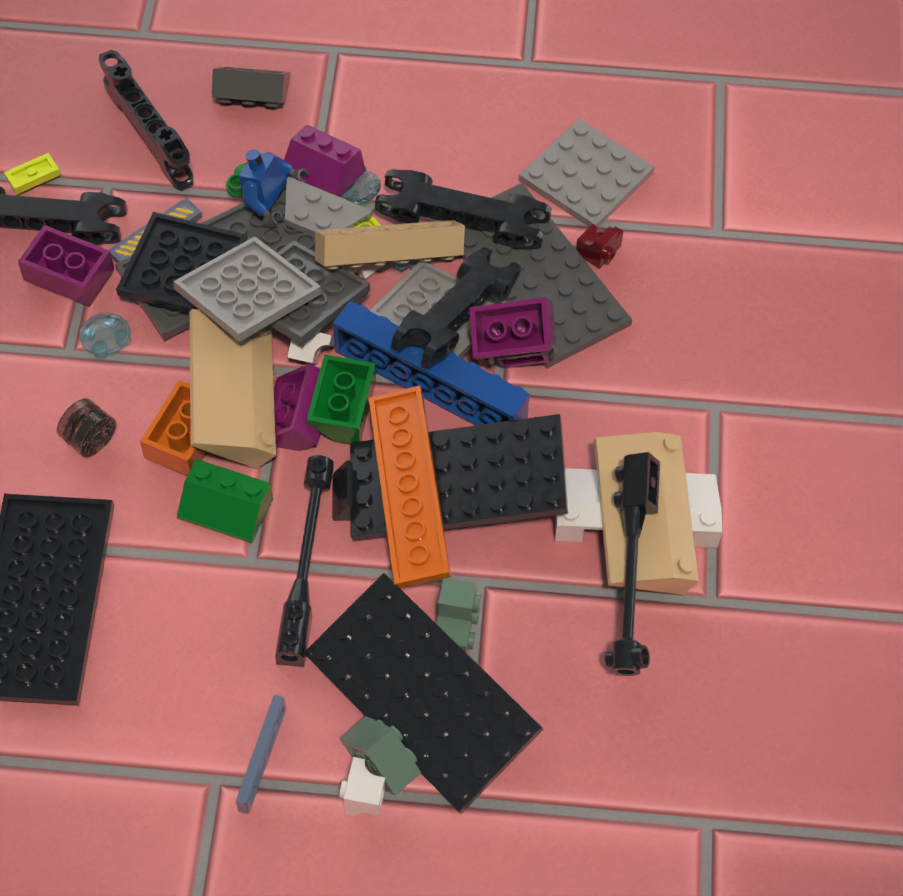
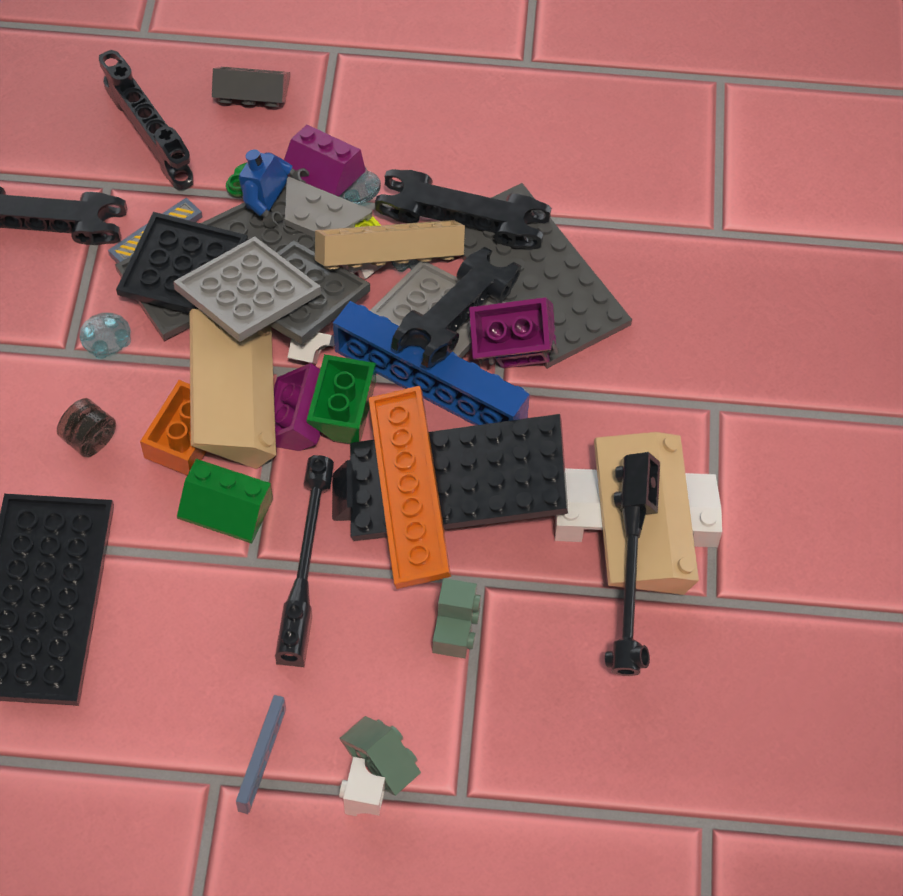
(32, 173): neon yellow plate -> none
(66, 265): magenta brick -> none
(425, 685): black plate -> none
(586, 174): light grey plate -> none
(599, 245): dark red brick -> none

